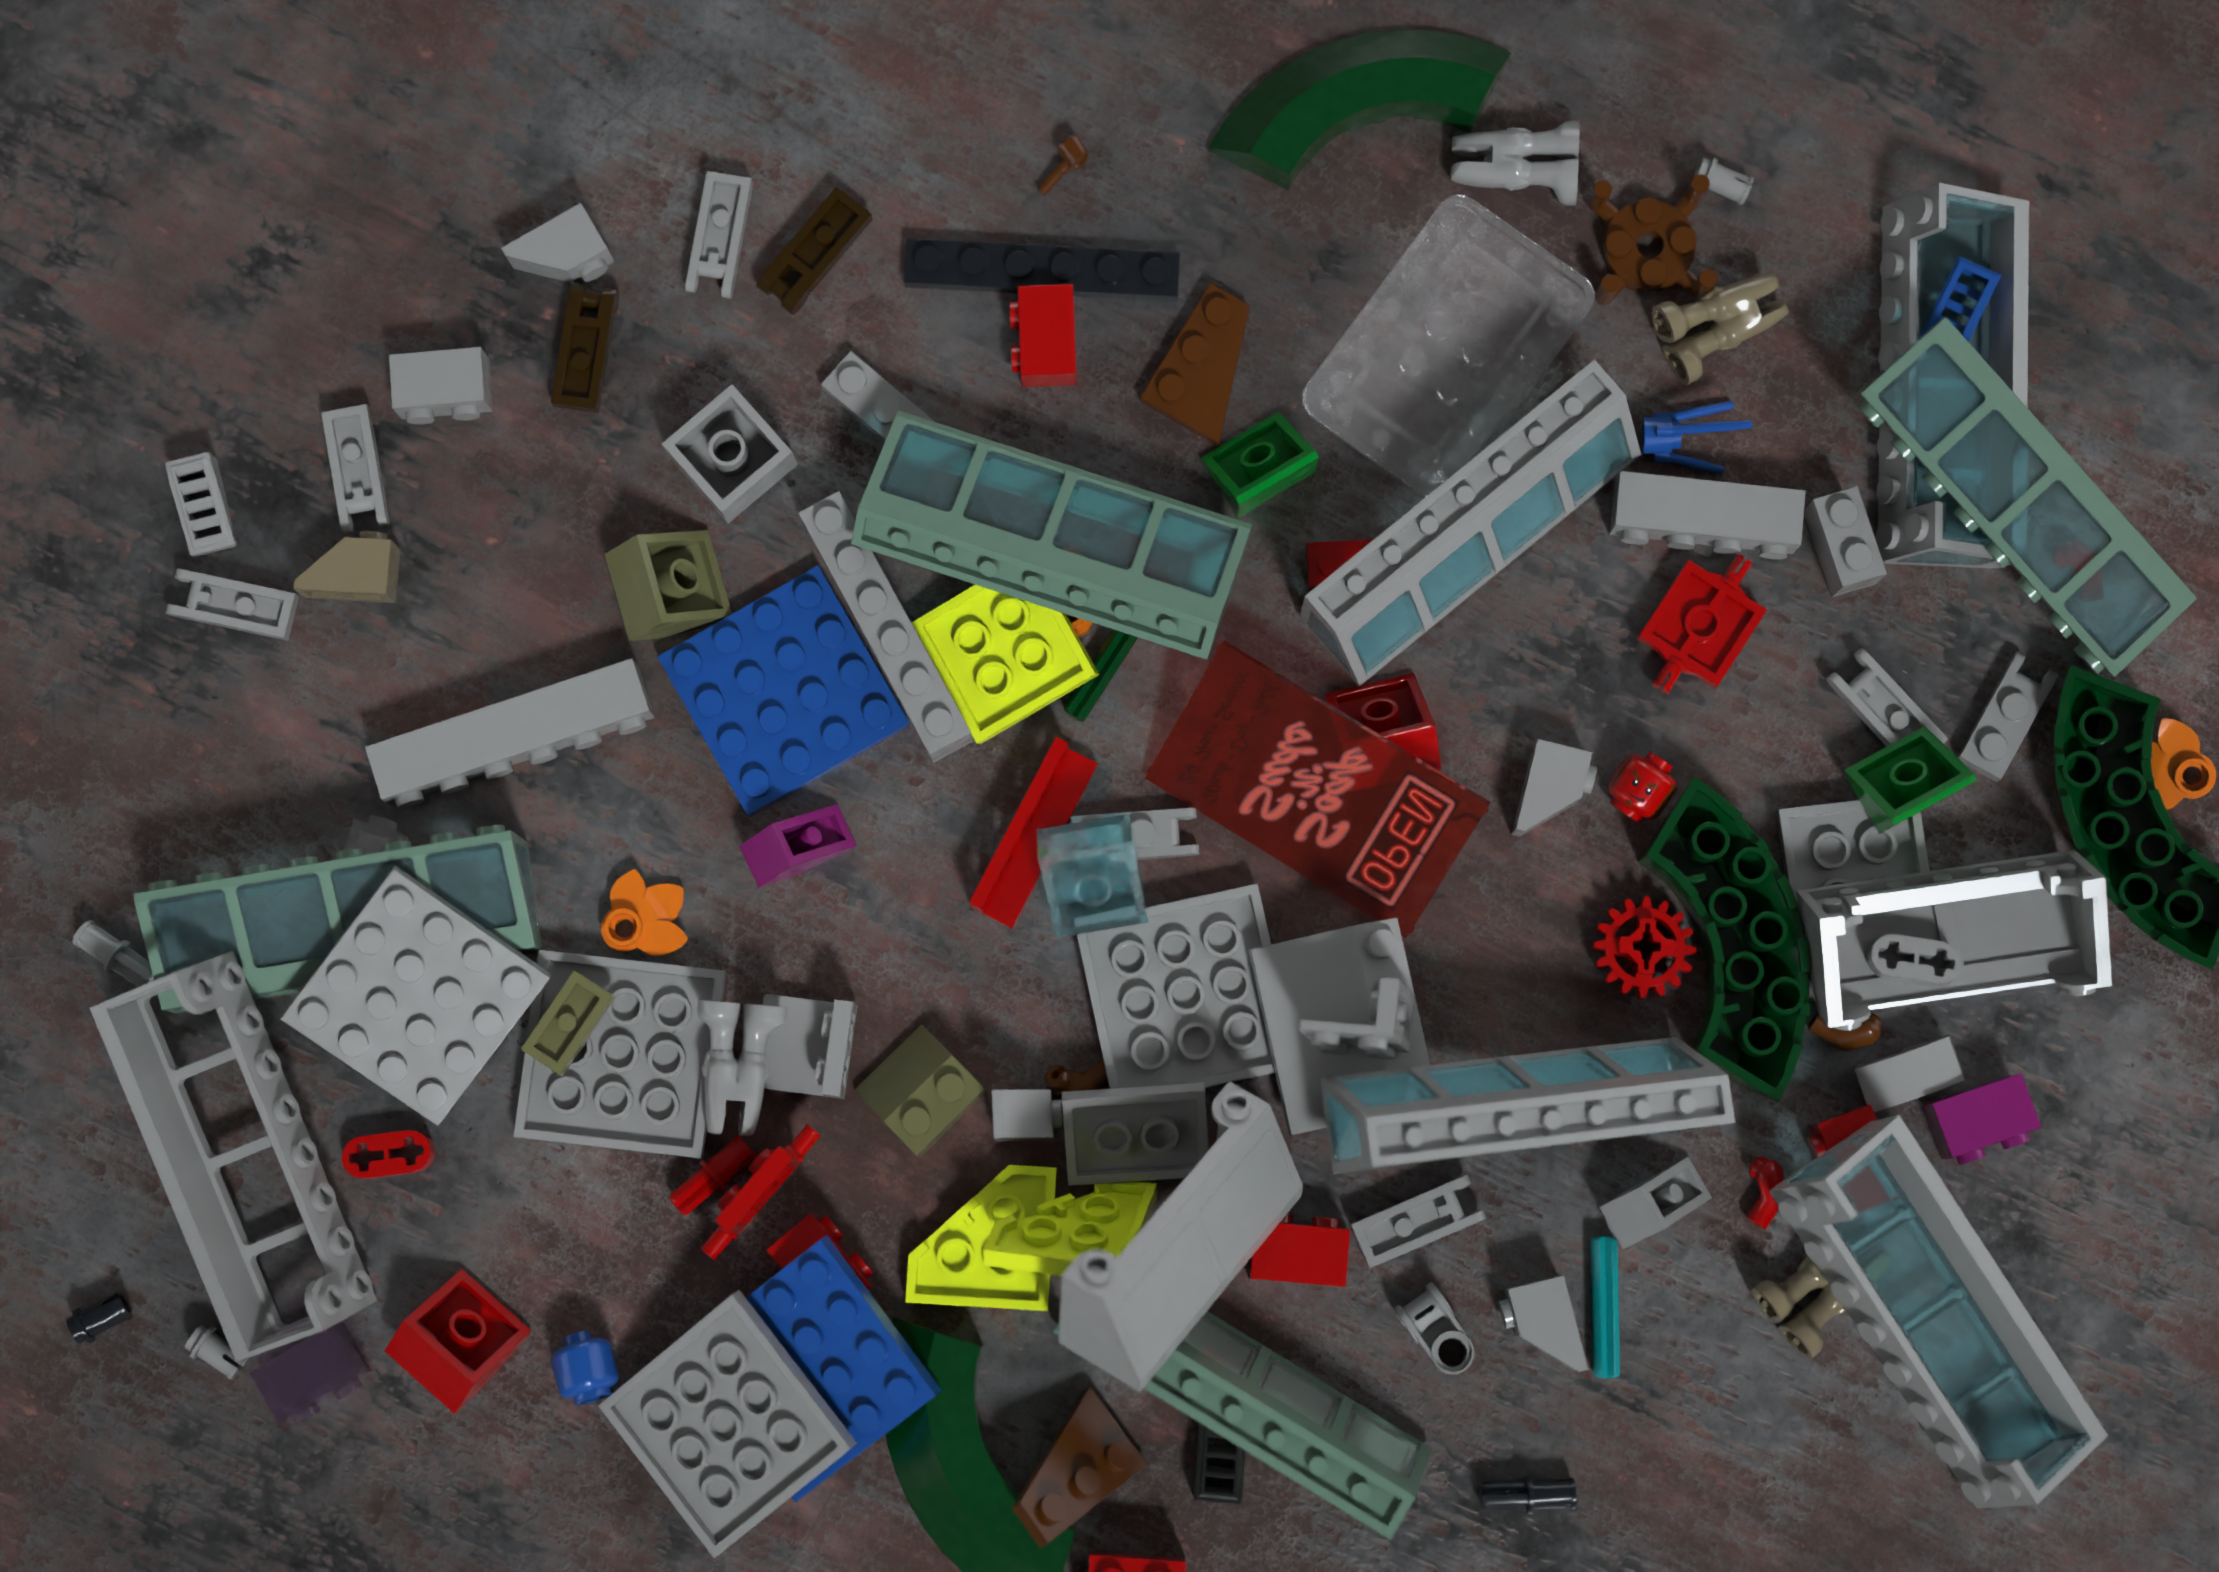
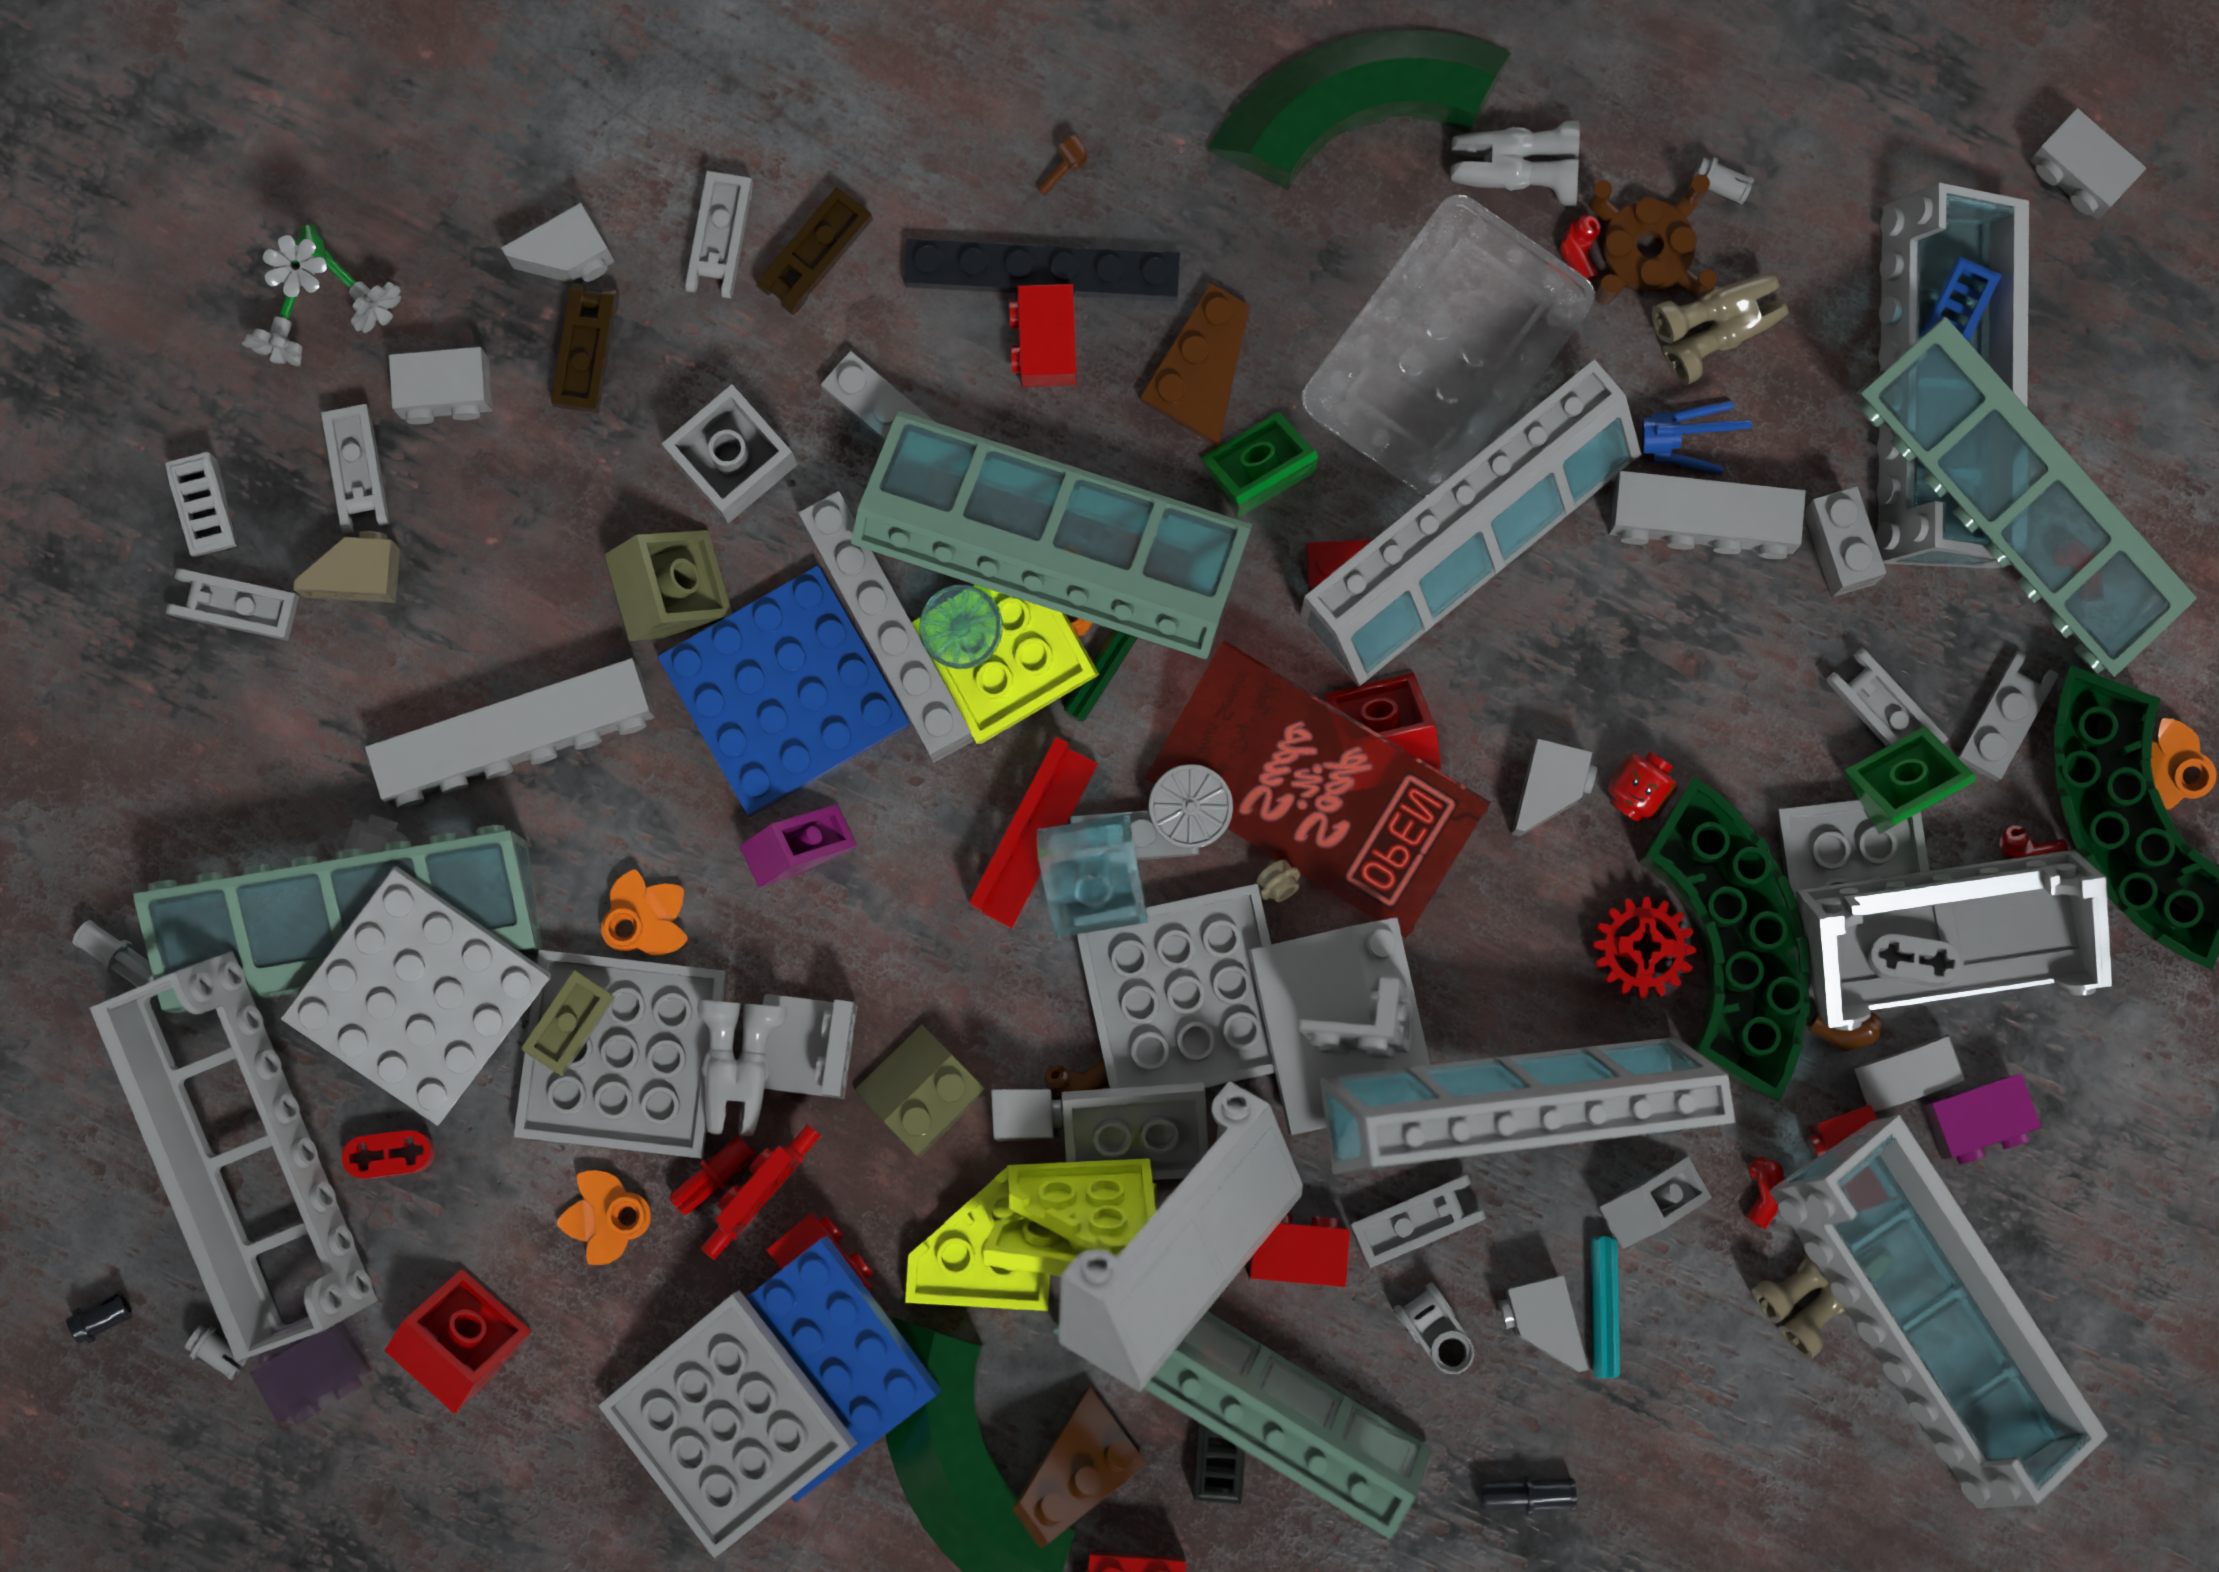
(295, 268): none -> light grey plant
(584, 1368): blue head -> none
(598, 1217): none -> orange plate
(961, 626): none -> clear light blue wheel
(1086, 1201): none -> neon yellow plate
(1190, 806): none -> light grey wheel
(1278, 881): none -> dark tan plate
(1577, 245): none -> red arm
(1702, 624): red plate -> none
(2017, 844): none -> red arm
(2087, 165): none -> light grey brick

